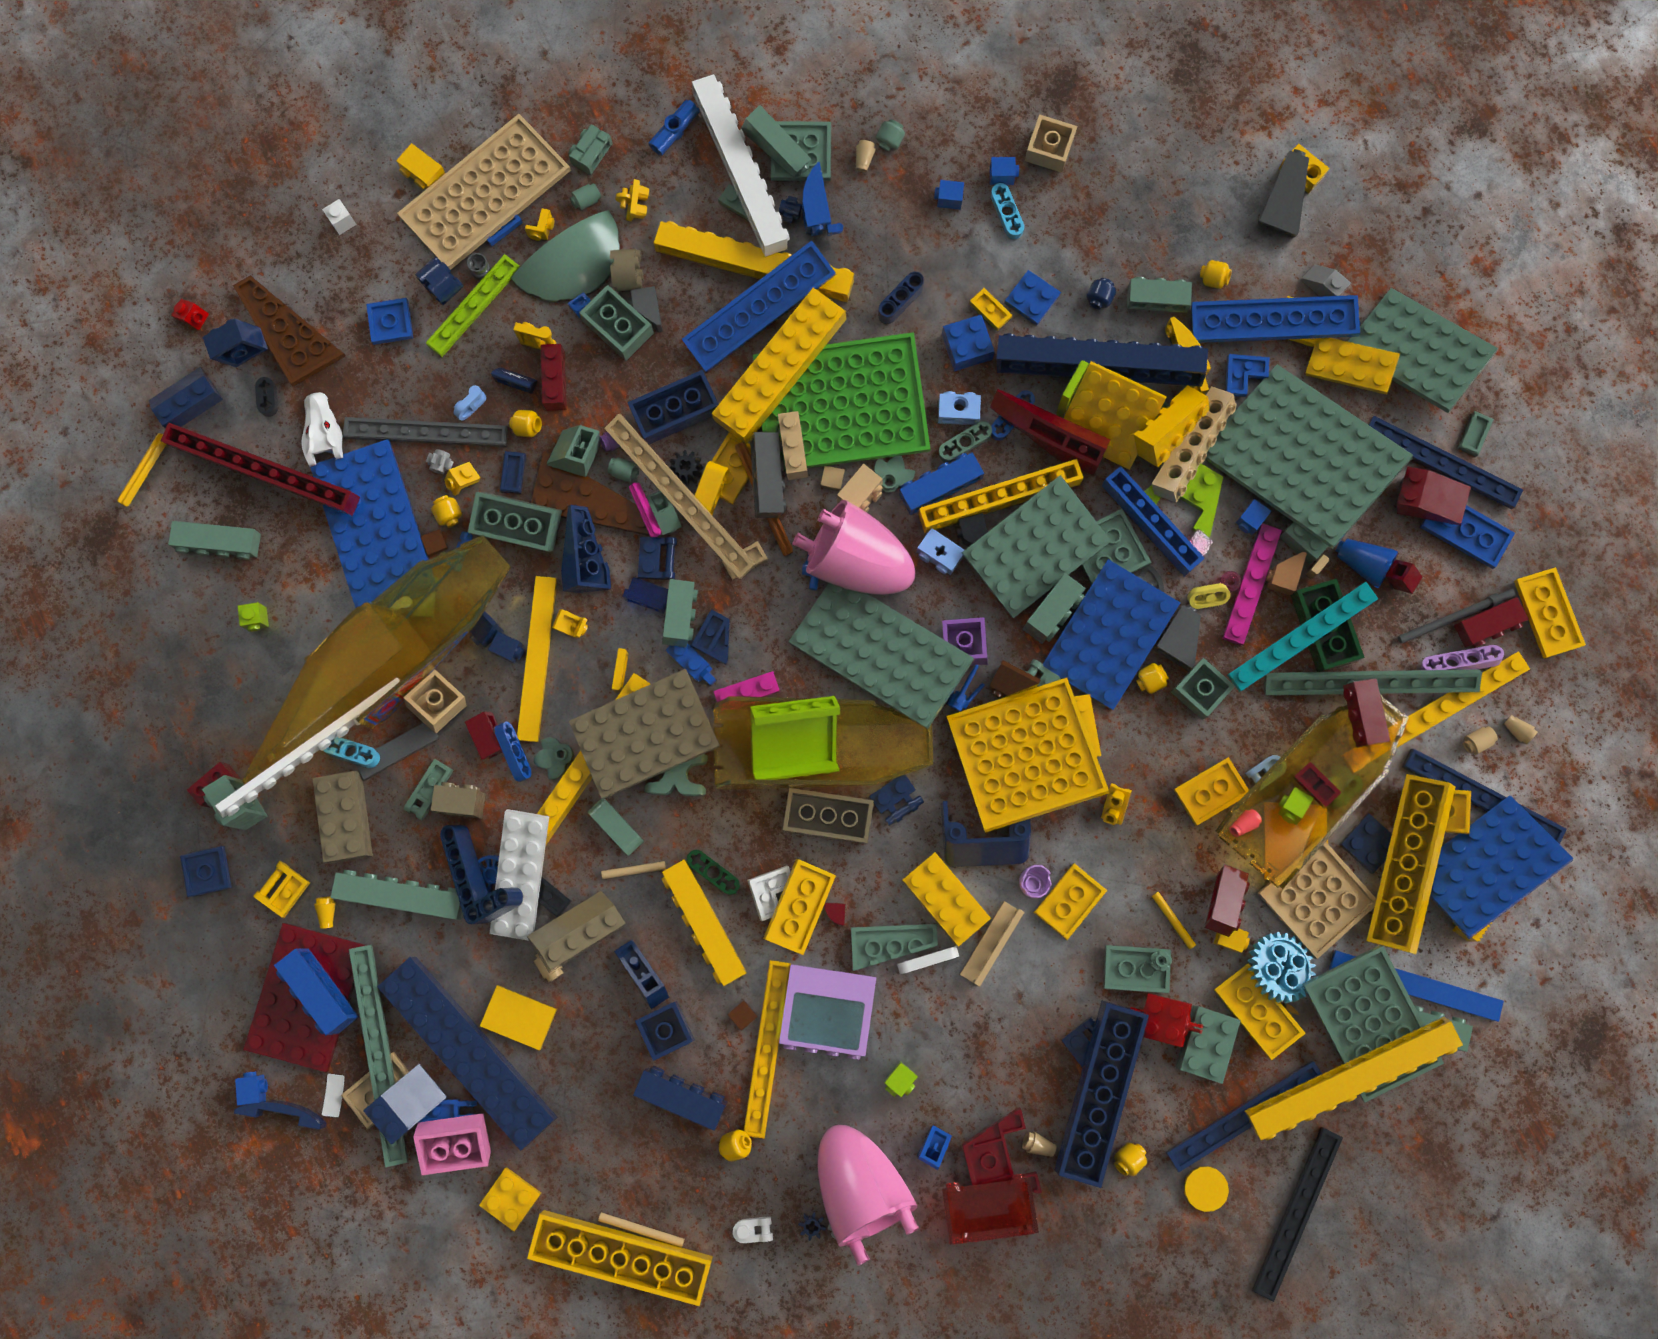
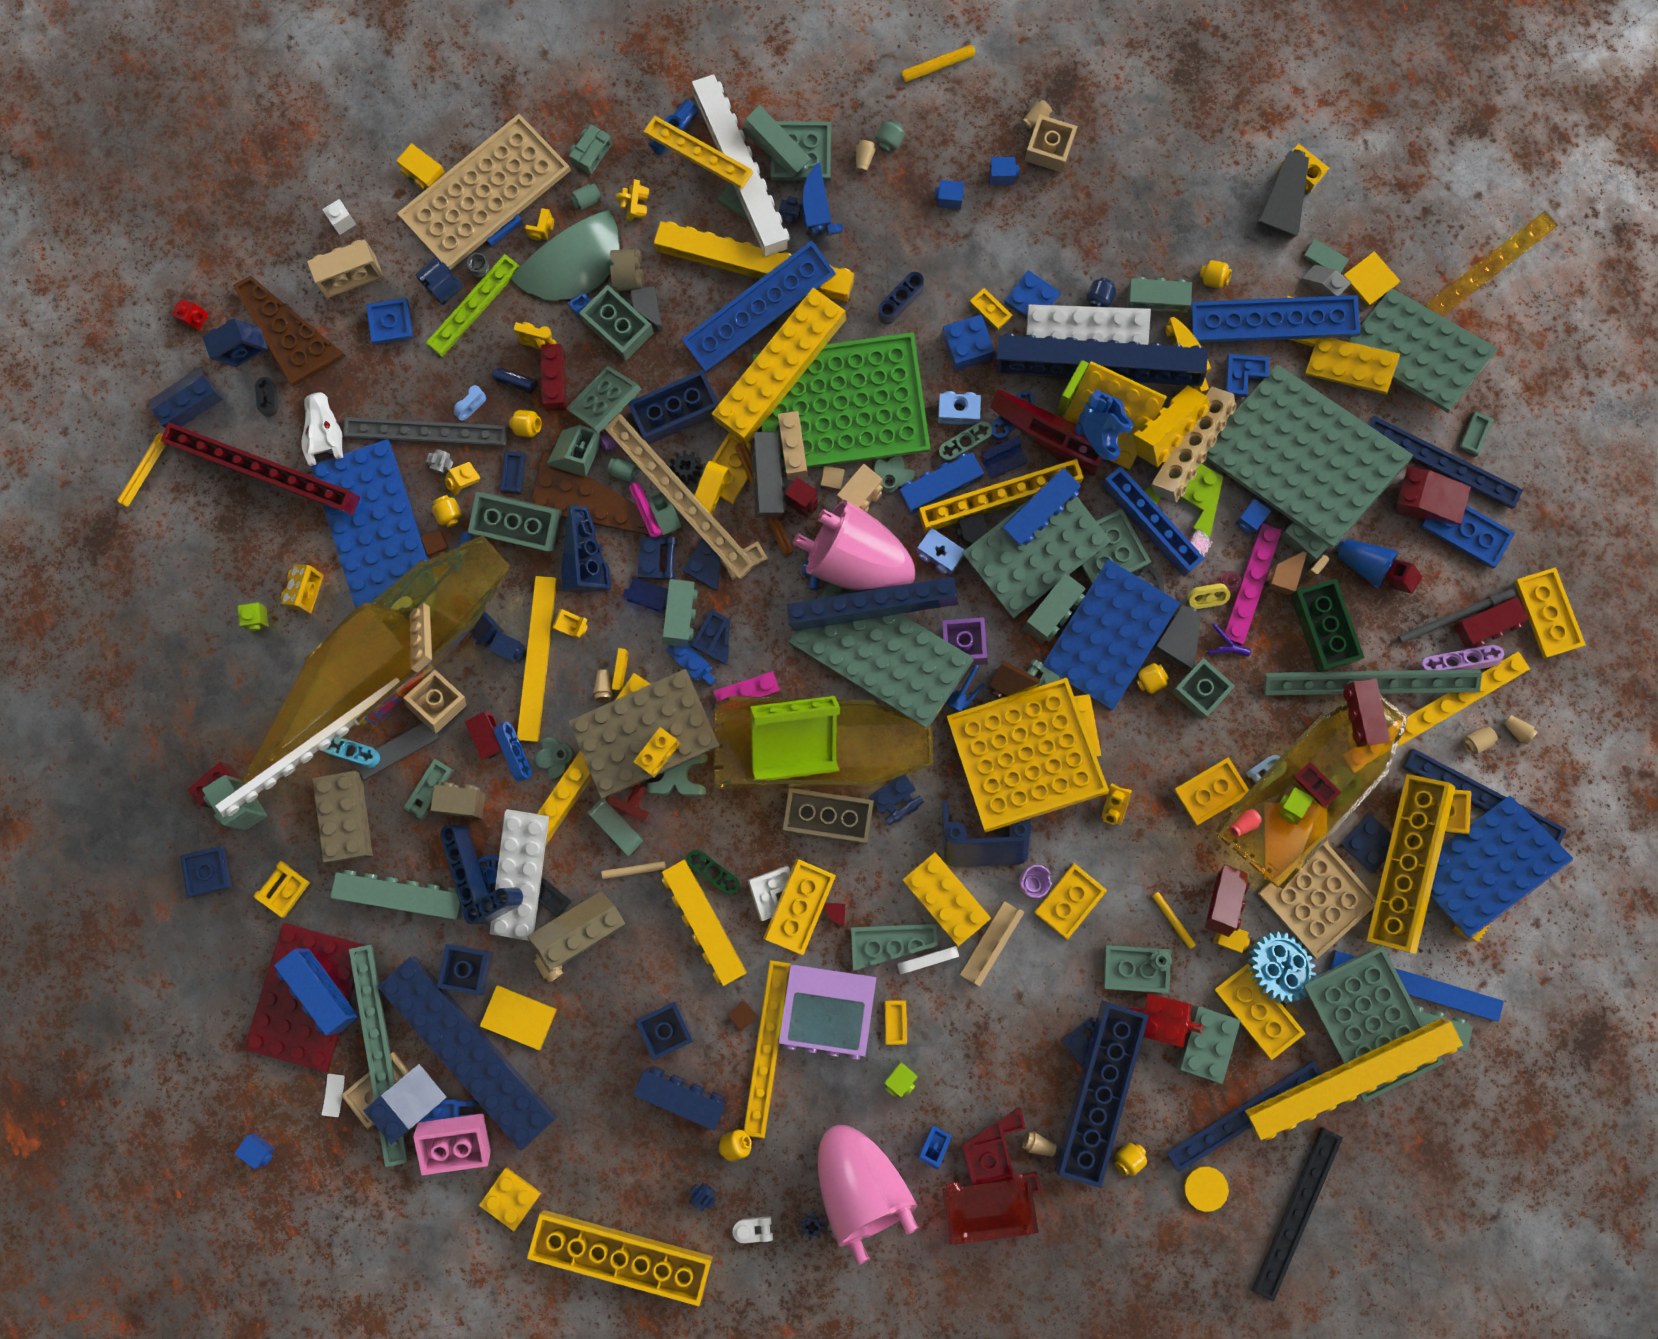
(214, 539): sand green brick -> none
(251, 1088): blue brick -> none
(255, 1151): none -> blue brick
(302, 588): none -> yellow slope
(307, 1117): dark blue slope -> none
(325, 911): yellow cone -> none
(345, 268): none -> tan brick
(420, 637): none -> tan plate
(464, 969): none -> dark blue brick
(603, 399): none -> sand green plate
(603, 687): none -> tan cone
(631, 805): none -> clear red tile
(640, 1229): tan bar -> none
(642, 974): dark blue slope -> none
(657, 752): none -> yellow brick
(698, 152): none -> yellow plate
(702, 1196): none -> dark blue gear
(704, 565): none -> dark blue wing
(802, 497): none -> dark red brick
(872, 604): none -> dark blue brick
(895, 1022): none -> yellow tile
(938, 63): none -> yellow axle
(1004, 457): none -> clear blue panel
(1006, 219): medium azure beam -> none
(1039, 108): none -> tan cone
(1040, 507): none -> blue brick
(1089, 323): none -> white plate
(1102, 422): none -> blue piece
(1232, 648): none -> dark purple plant
(1302, 636): teal plate -> none
(1325, 256): none -> sand green tile
(1371, 279): none -> yellow tile
(1492, 264): none -> clear yellow tile

